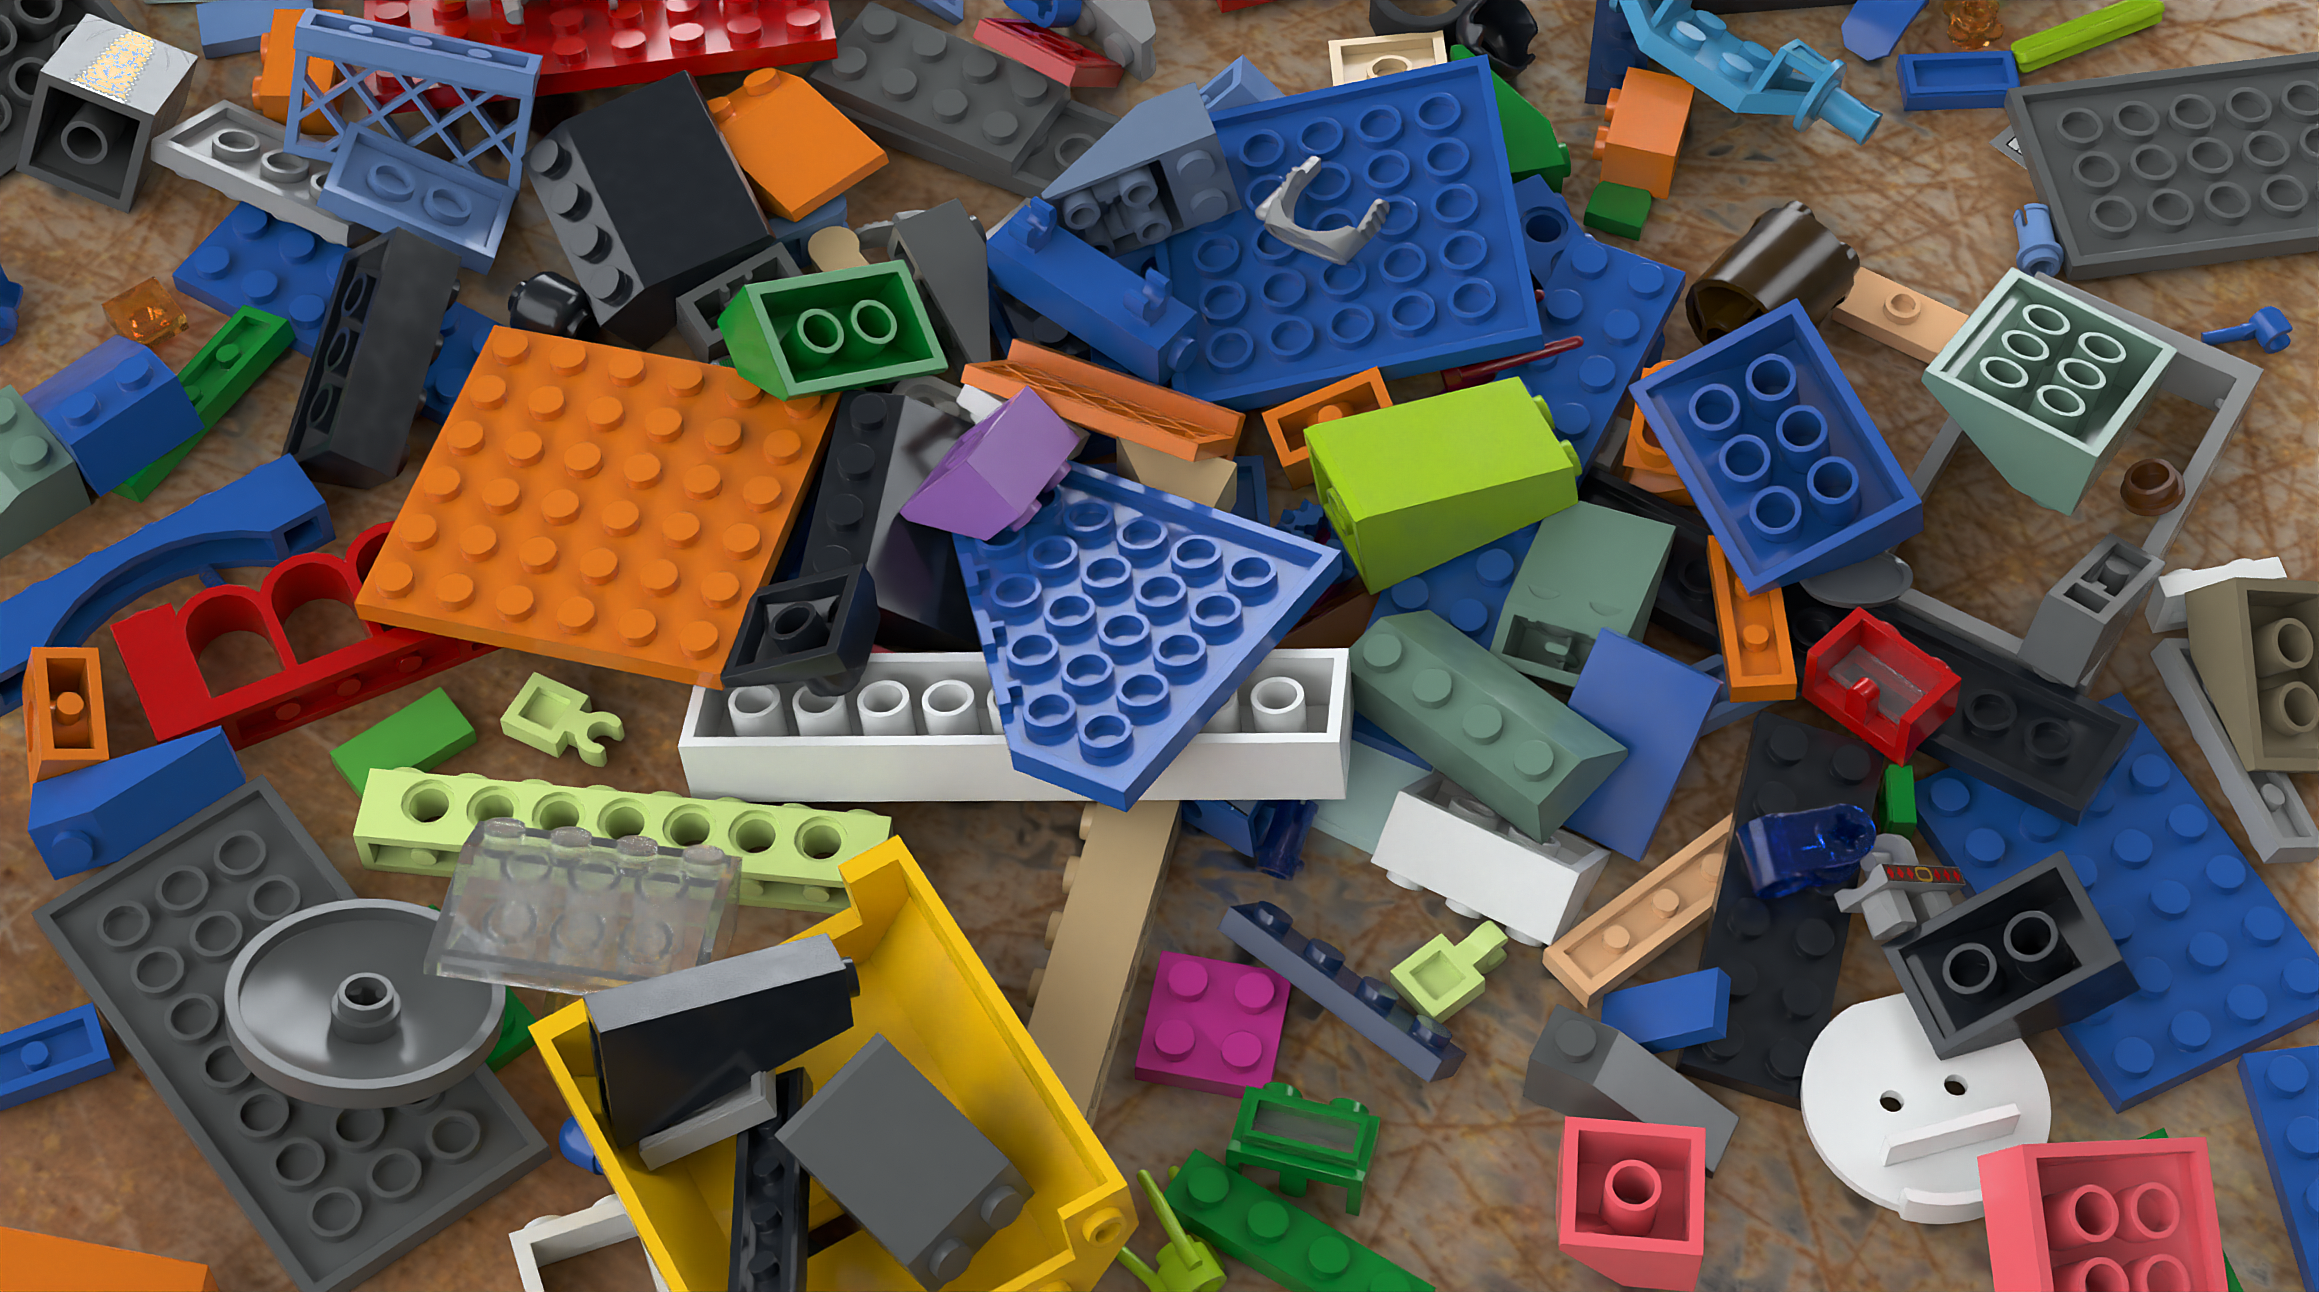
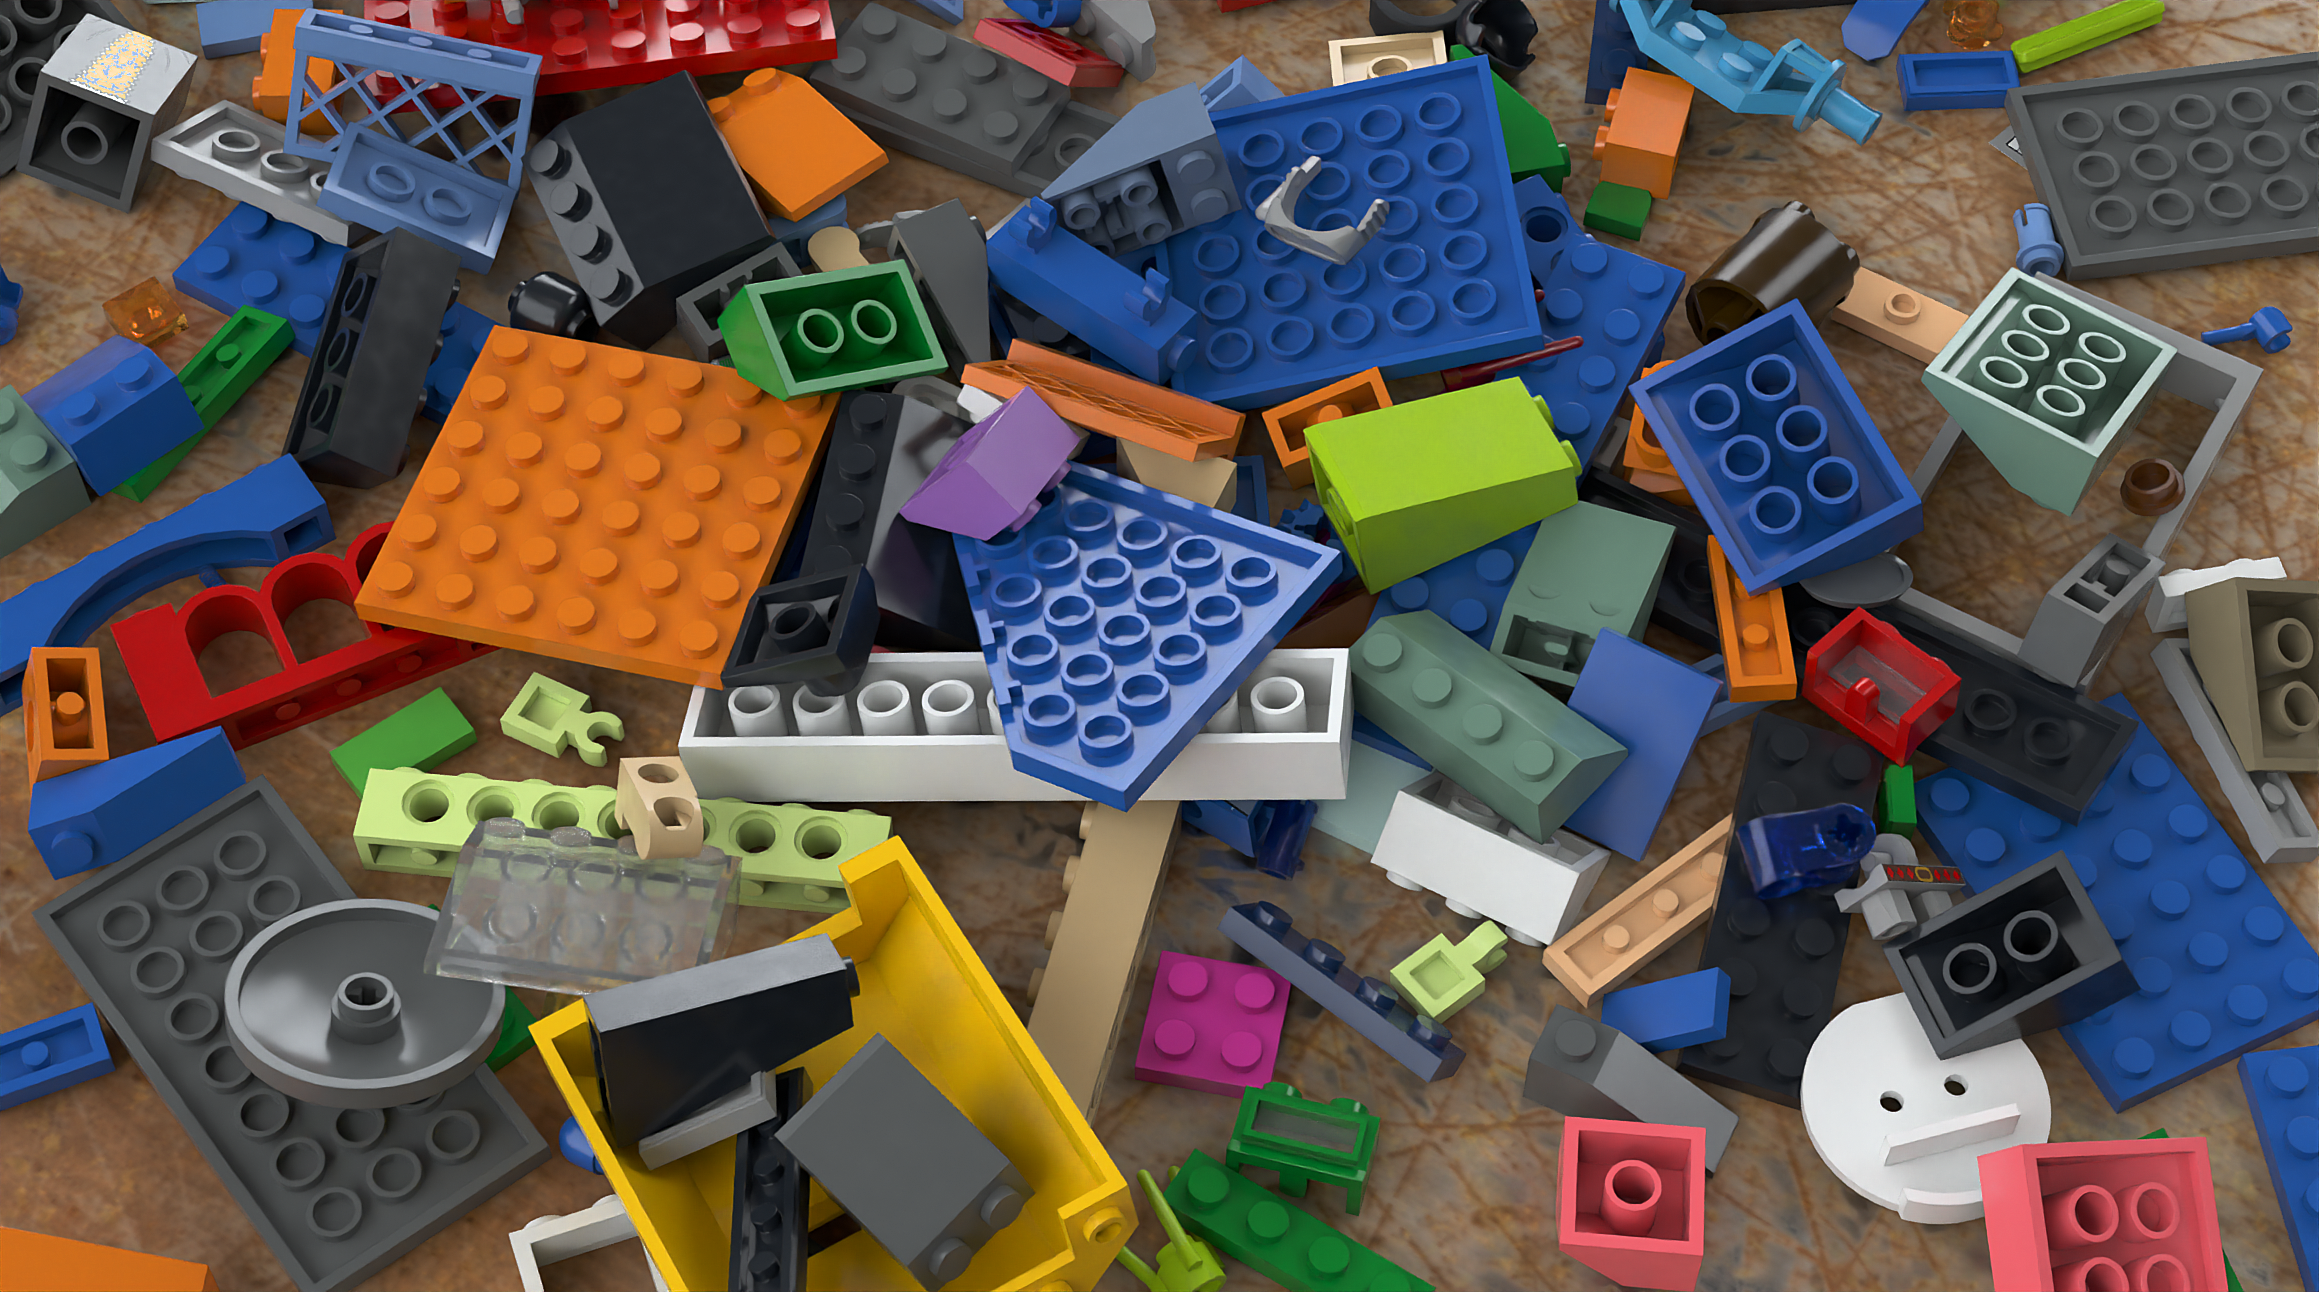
(660, 815): none -> tan leg

